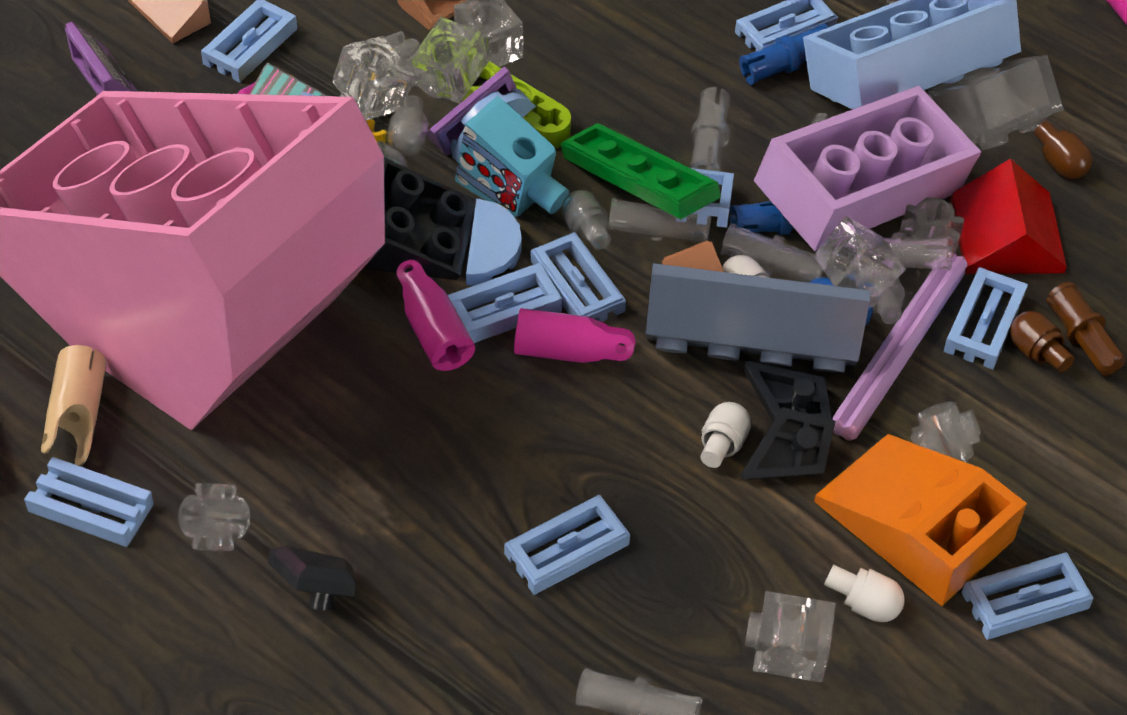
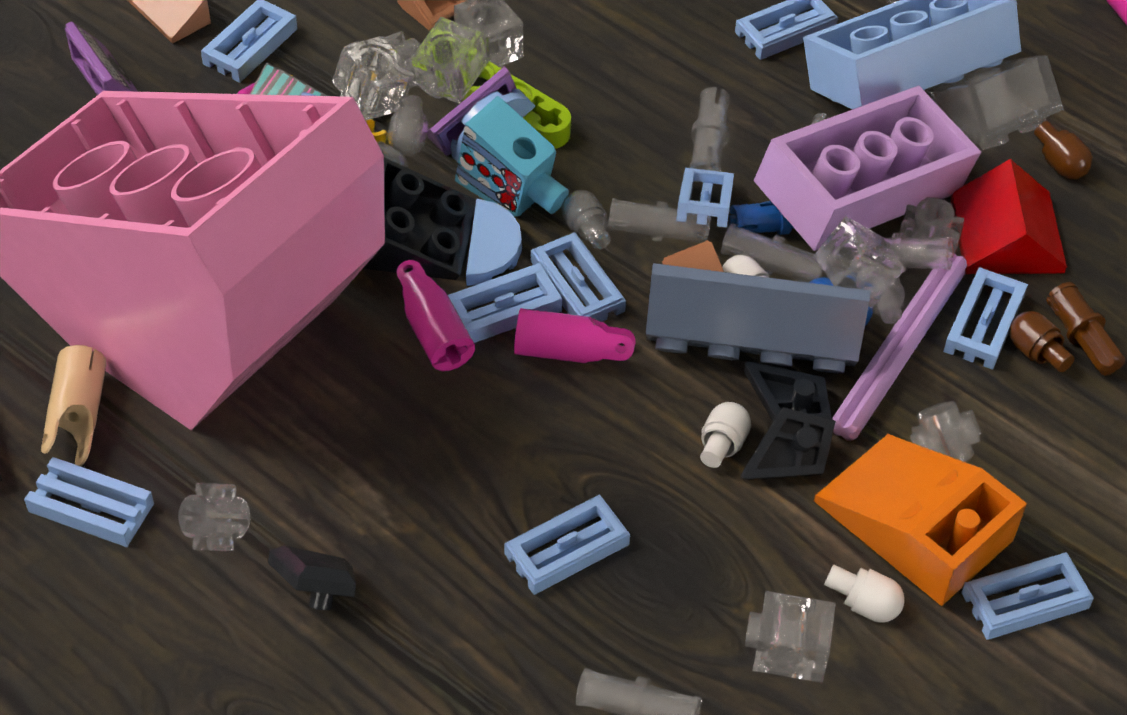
(640, 171): green tile -> none
(781, 56): blue pin -> none

